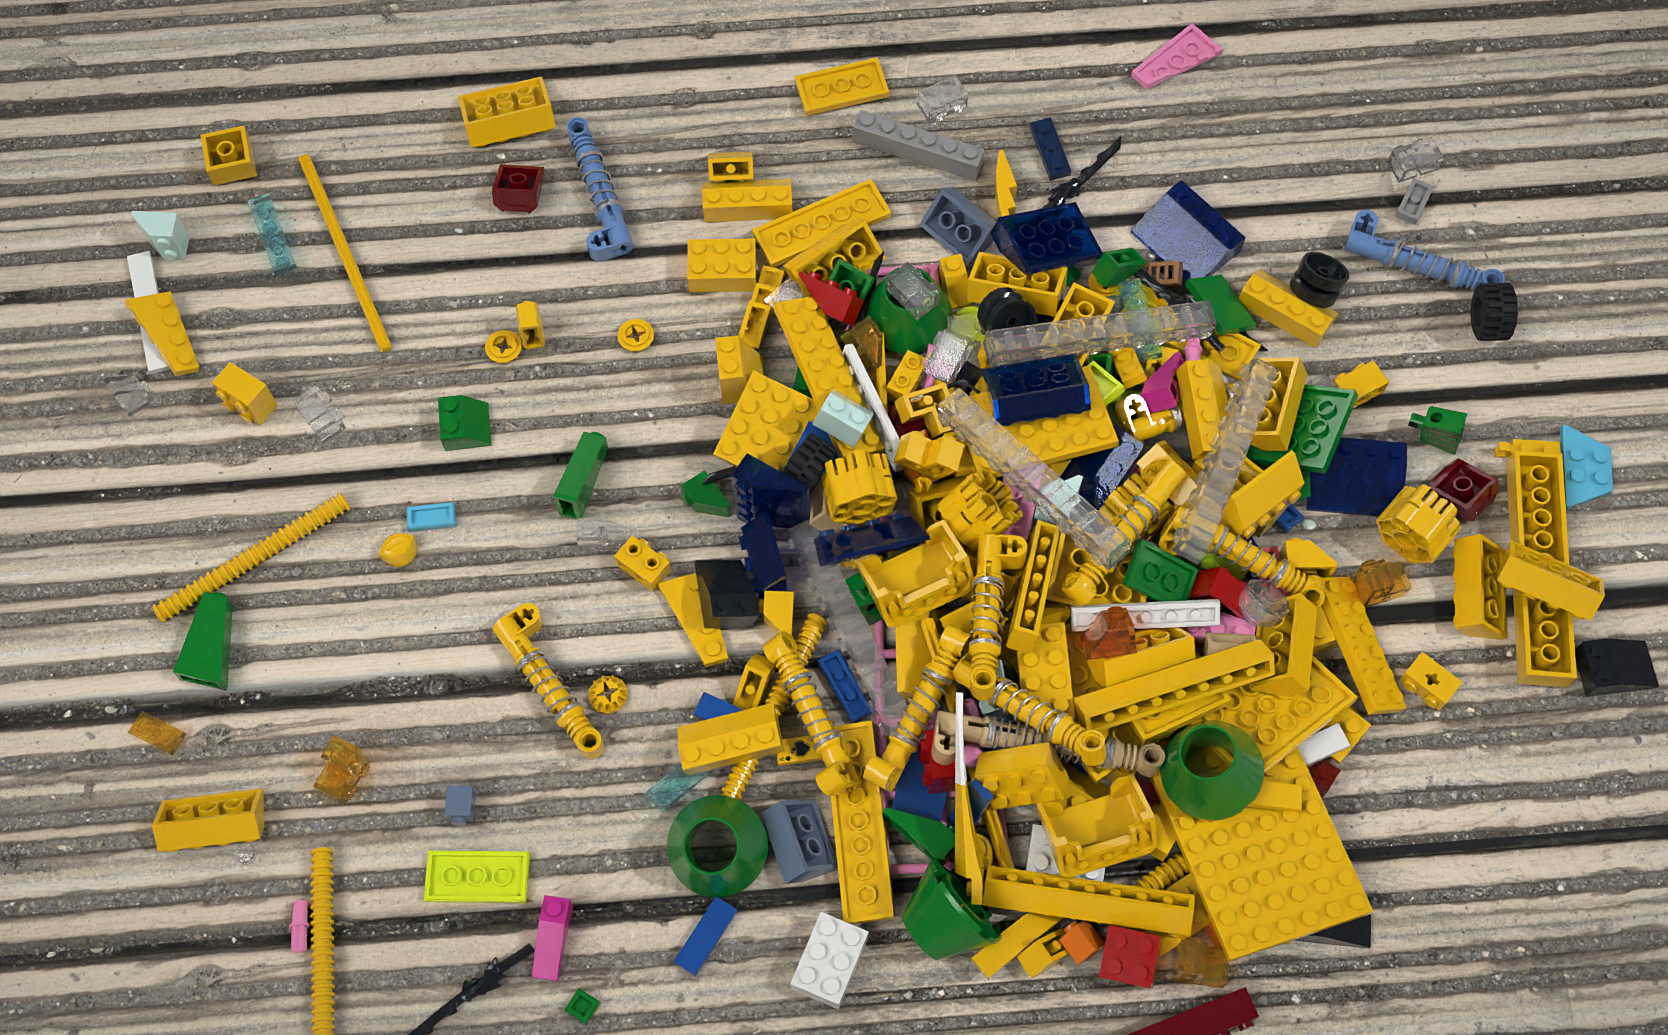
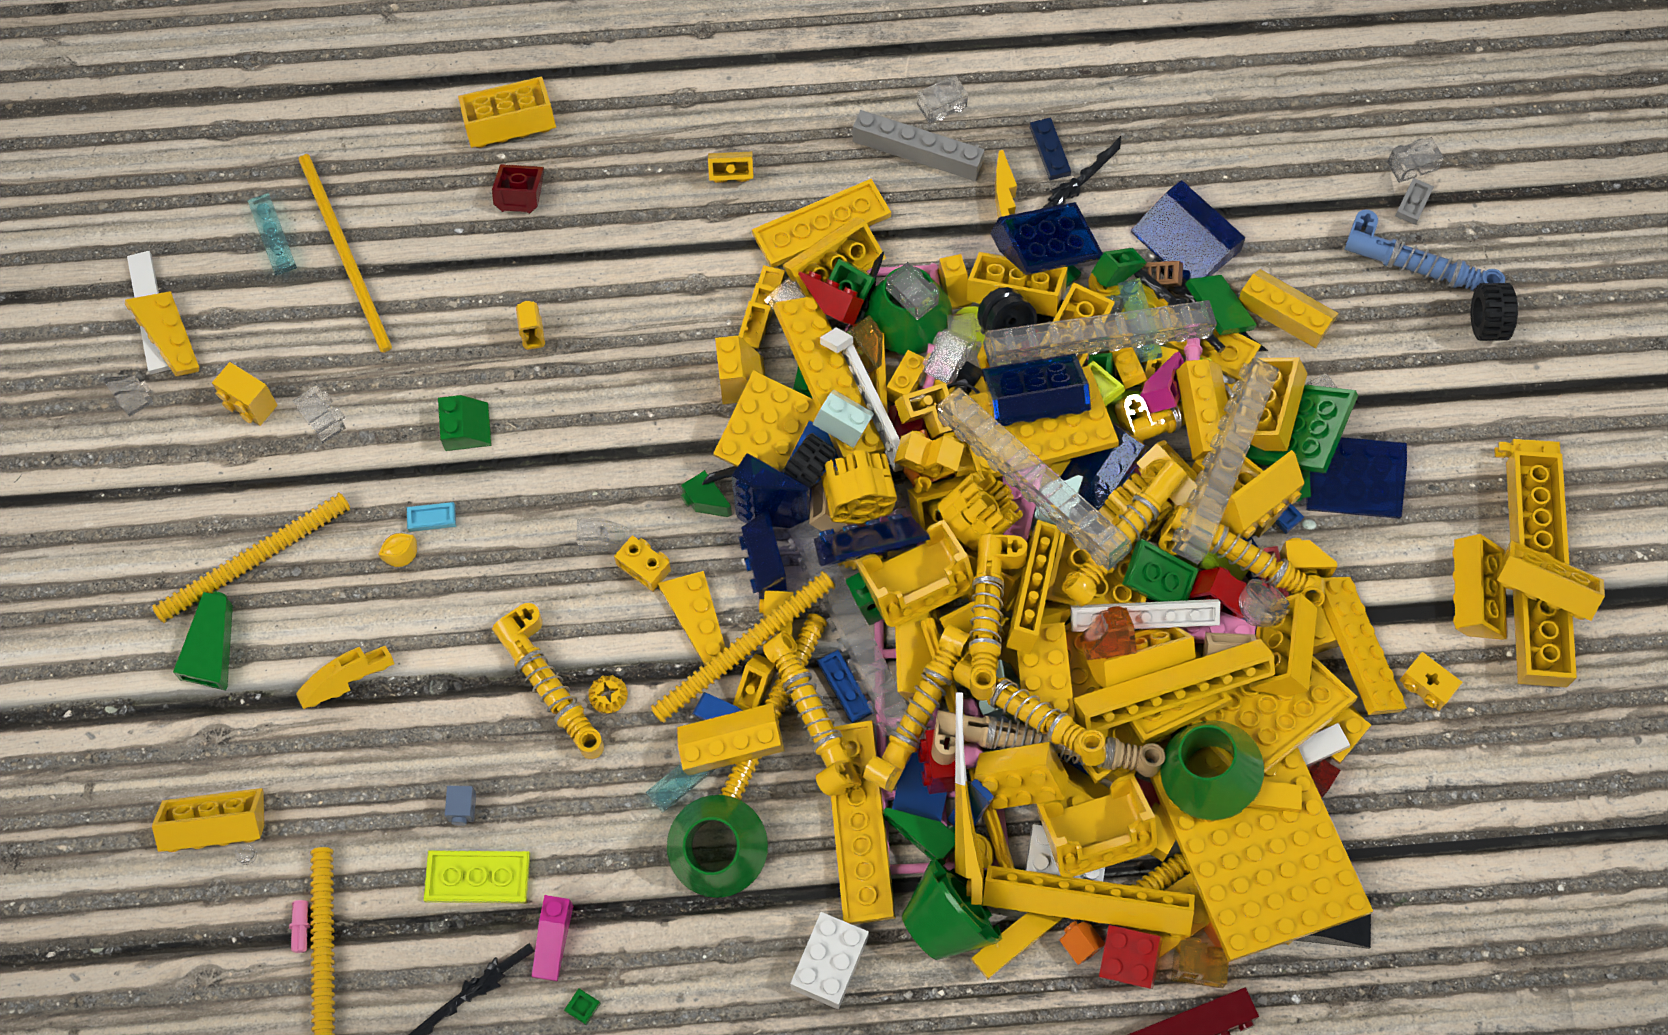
(157, 733): clear yellow plate -> none
(164, 233): light aqua slope -> none
(228, 155): yellow brick -> none
(333, 678): none -> yellow slope
(343, 770): clear yellow brick -> none
(498, 340): yellow gear -> none
(580, 475): green slope -> none
(608, 208): medium blue piece -> none
(642, 328): yellow gear -> none
(705, 936): blue tile -> none
(721, 265): yellow brick -> none
(725, 594): black slope -> none
(742, 647): none -> yellow piece
(746, 200): yellow slope -> none
(797, 751): yellow tile -> none
(799, 840): sand blue slope -> none
(836, 340): none -> white tile
(841, 86): yellow plate -> none
(959, 224): sand blue slope -> none
(1043, 954): yellow slope -> none
(1180, 54): bright pink wing -> none
(1319, 279): black wheel -> none
(1365, 379): yellow brick -> none
(1380, 582): clear yellow brick -> none
(1415, 528): yellow piece -> none
(1440, 428): green torso -> none
(1465, 488): dark red slope -> none
(1585, 467): medium azure wing -> none
(1614, 666): black slope -> none

